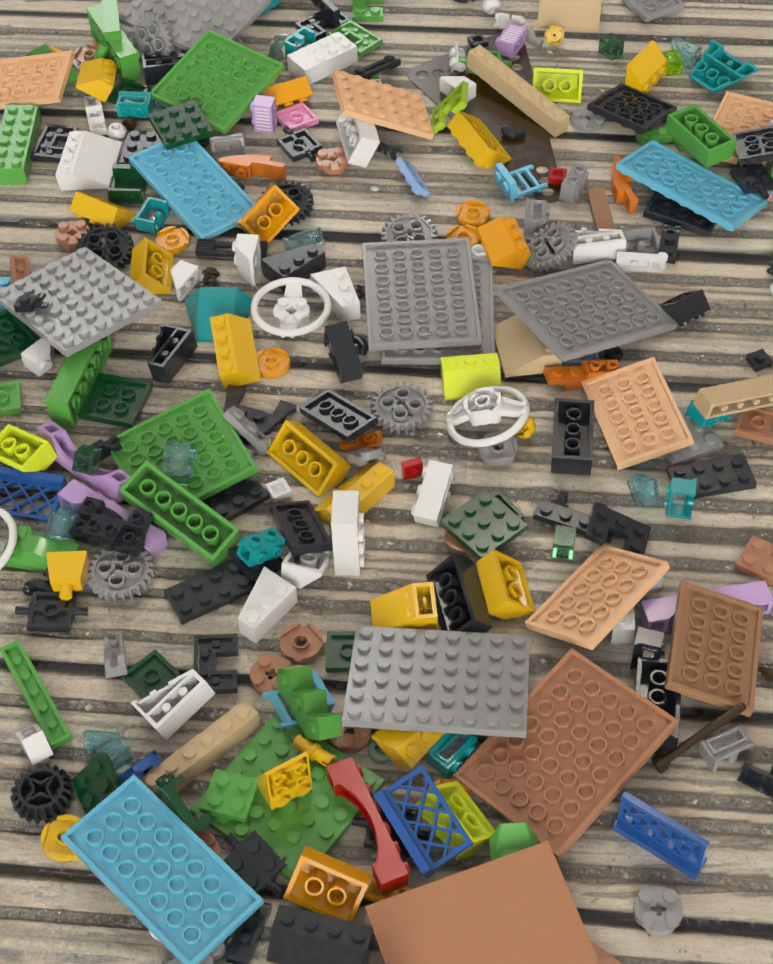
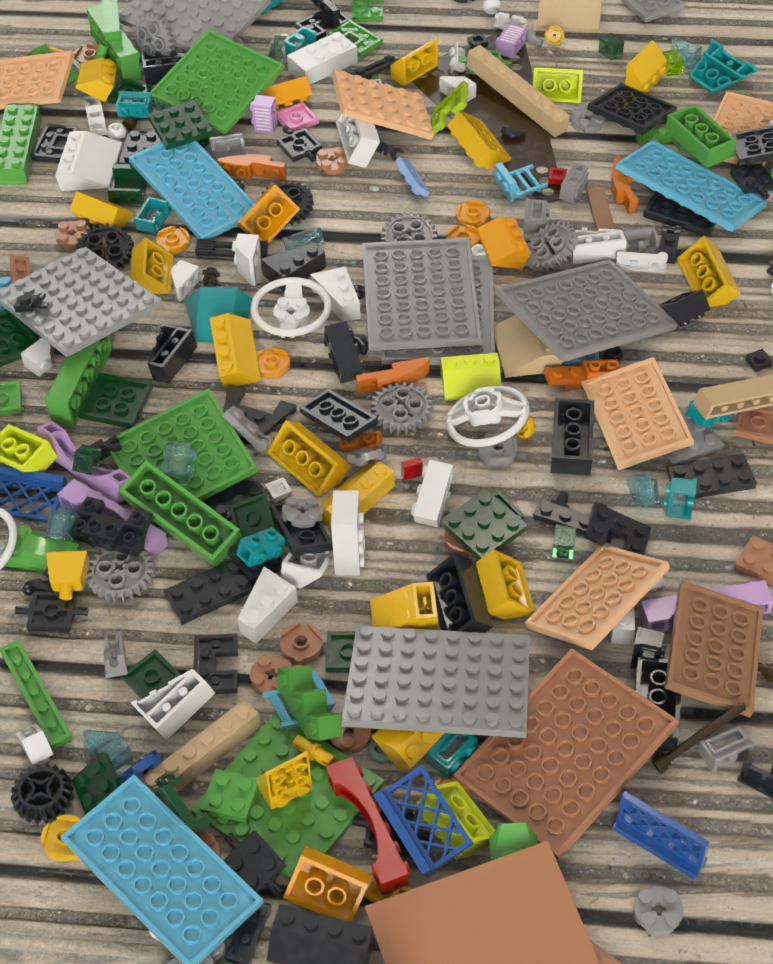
(253, 515): none -> dark green plate
(302, 512): none -> light grey plate
(404, 371): none -> orange slope
(415, 63): none -> yellow slope
(708, 271): none -> yellow slope

